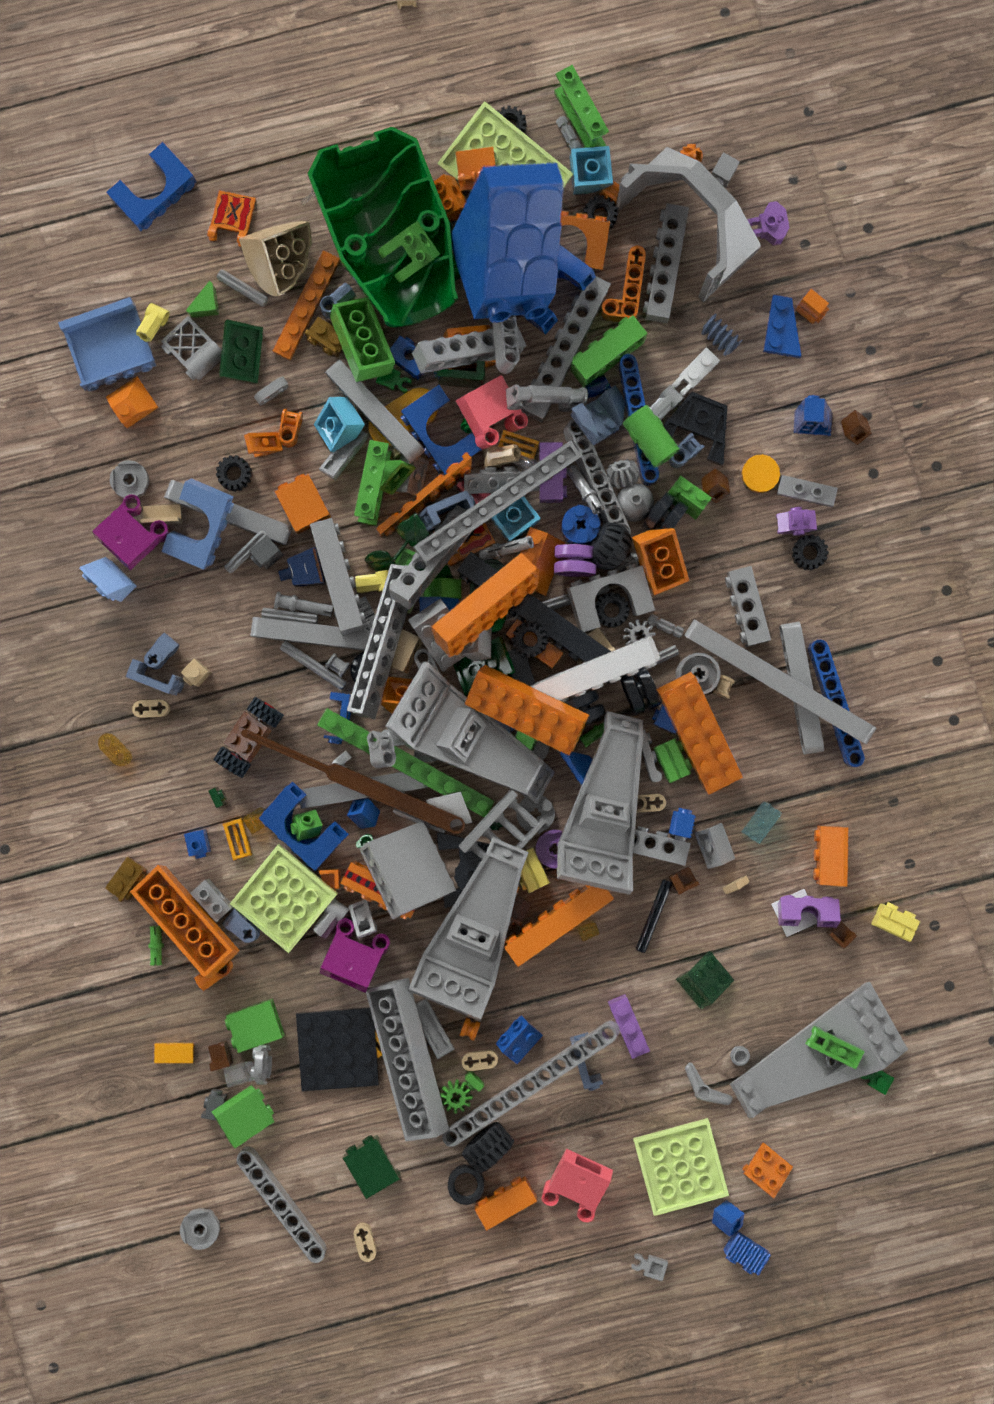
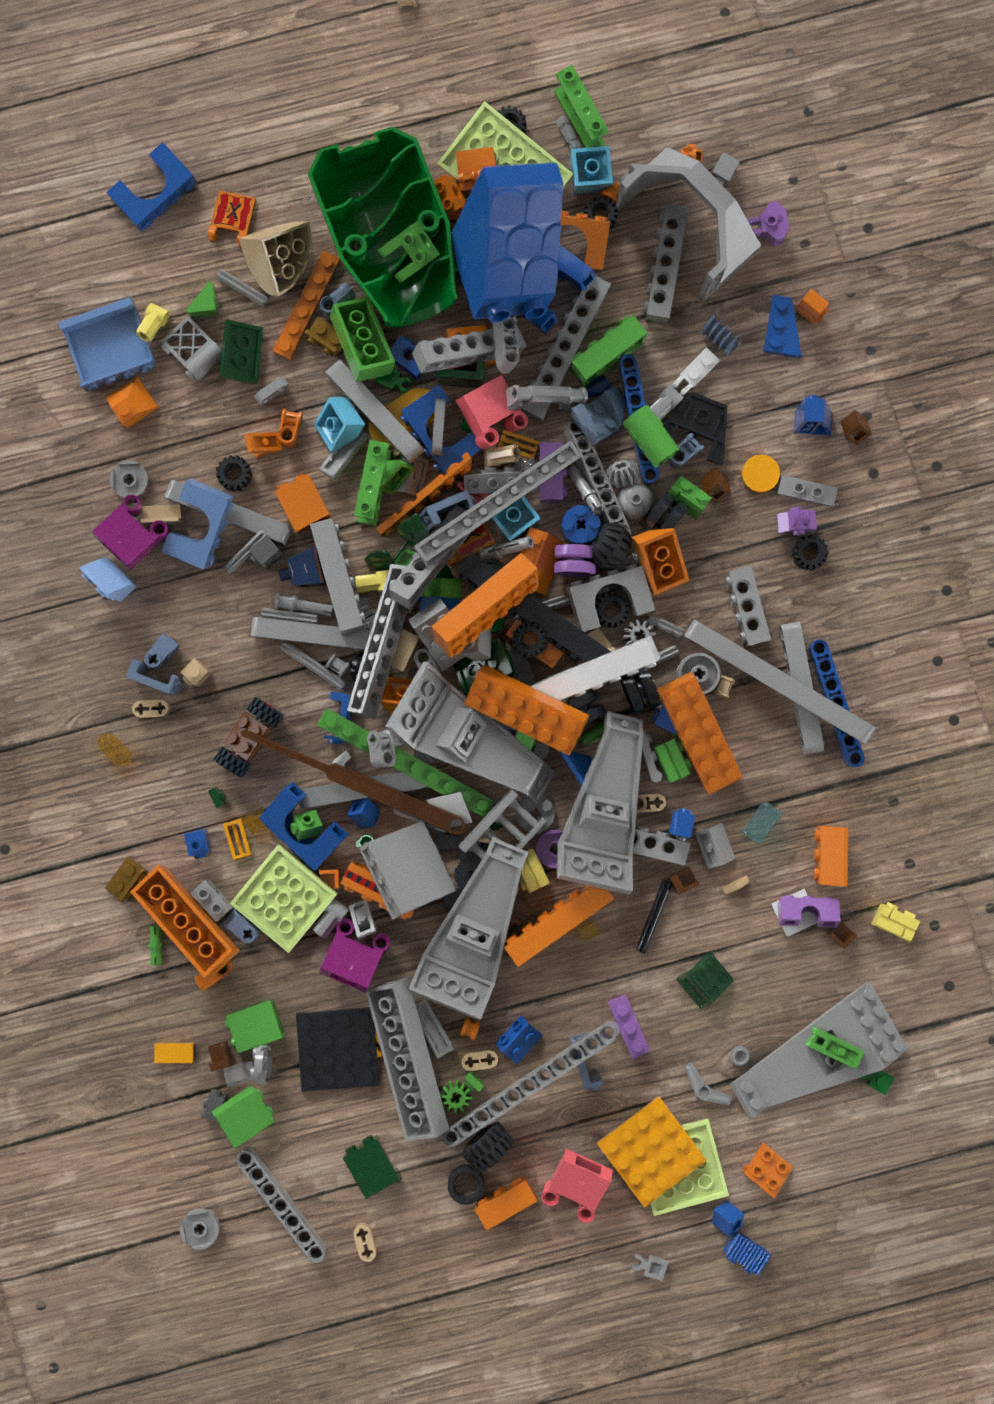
(438, 426): none -> light grey beam
(630, 284): orange beam -> none
(651, 1151): none -> light orange plate

